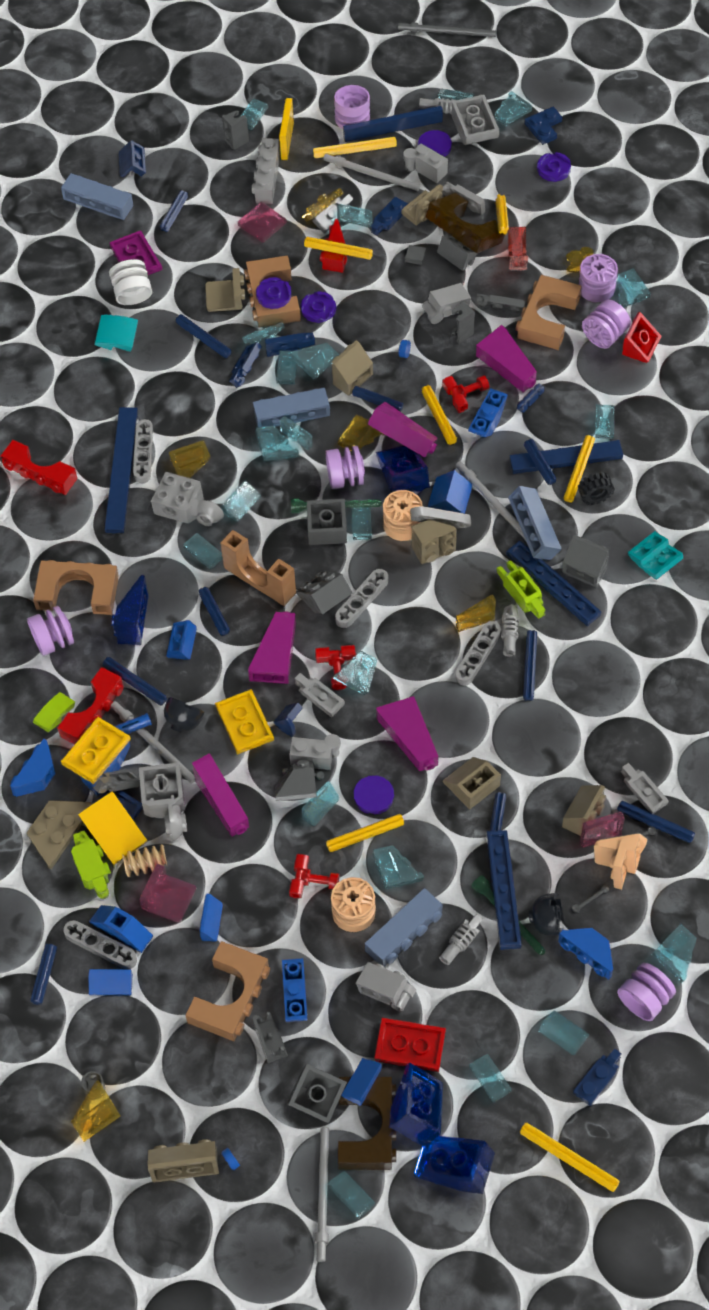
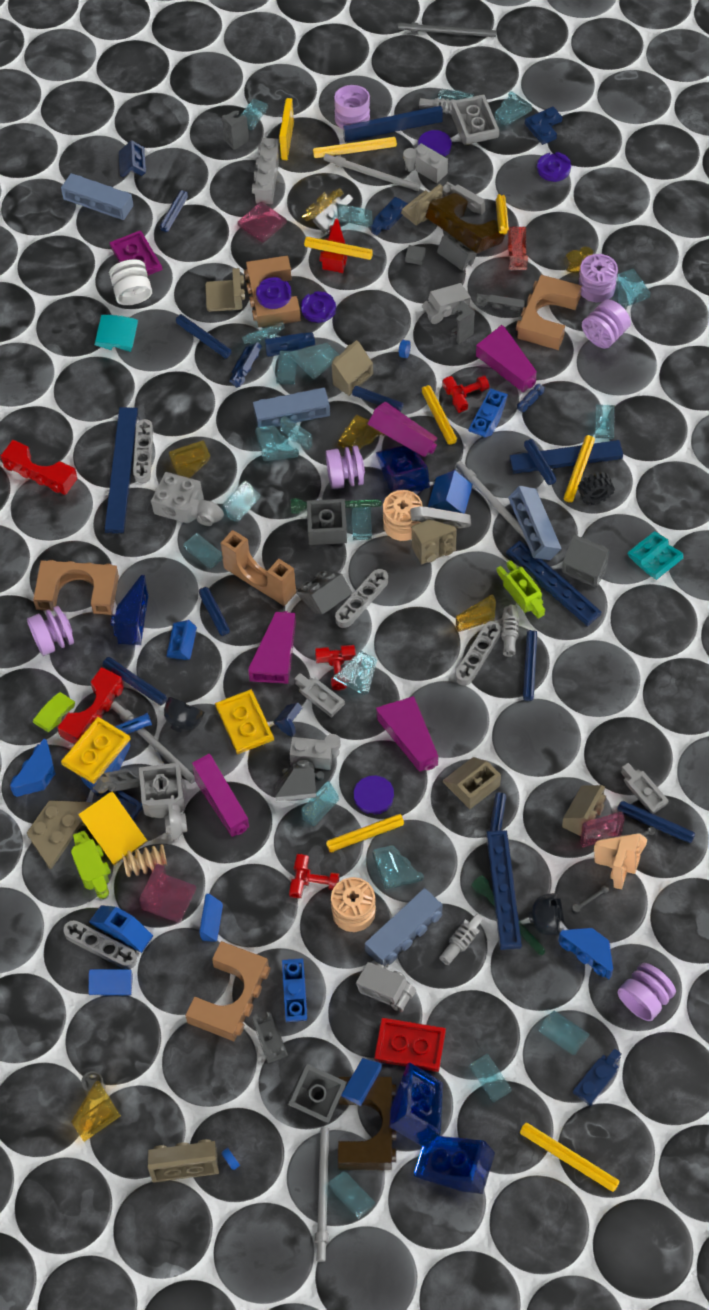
(43, 974): dark blue axle -> none
(641, 339): red slope -> none
(676, 952): clear light blue wing -> none

